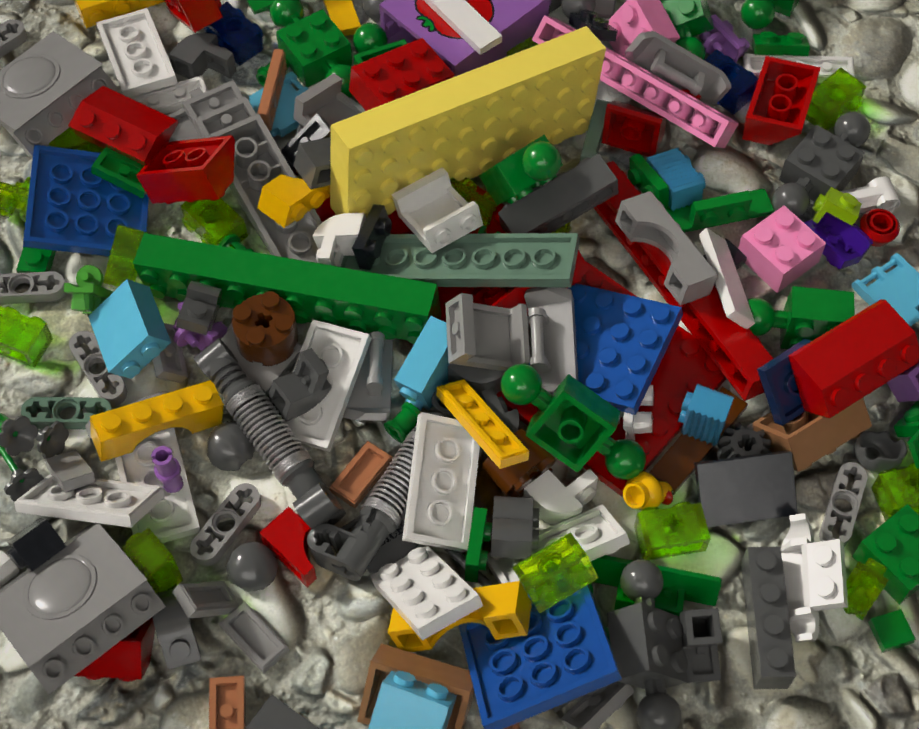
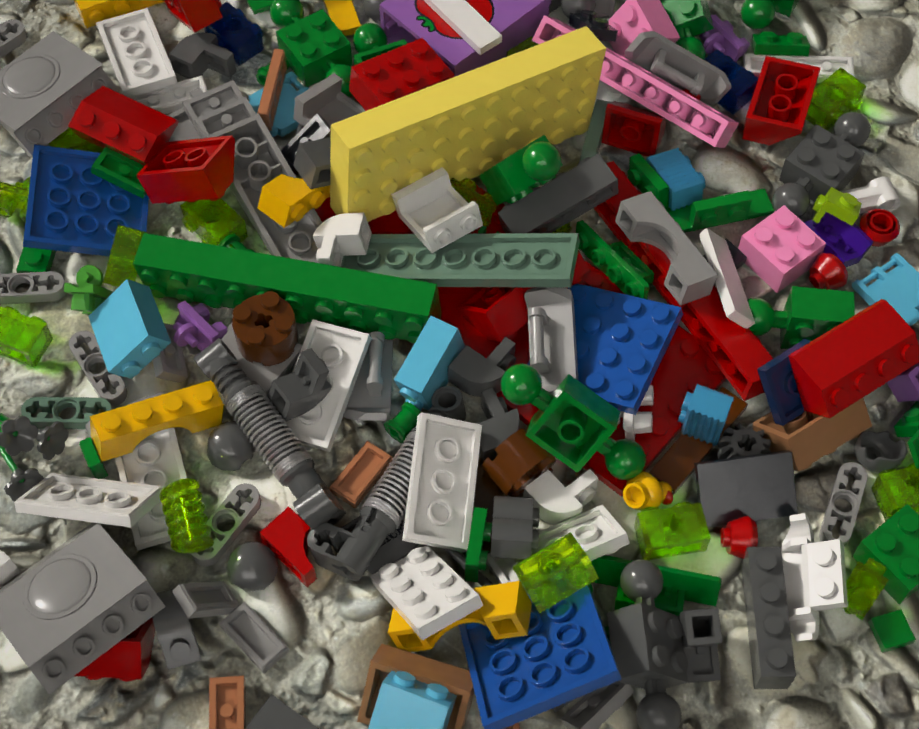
(34, 545): black brick -> none
(70, 470): light grey tile -> none
(92, 458): none -> green tile
(153, 560): clear neon green brick -> none
(167, 469): medium lavender pin -> none
(185, 517): none -> clear neon green piece
(199, 308): dark grey brick -> none
(372, 236): black plate -> none
(482, 424): yellow tile -> none
(486, 334): light grey panel -> none
(616, 262): none -> green bracket
(739, 535): none -> red cone
(828, 272): none -> red cone

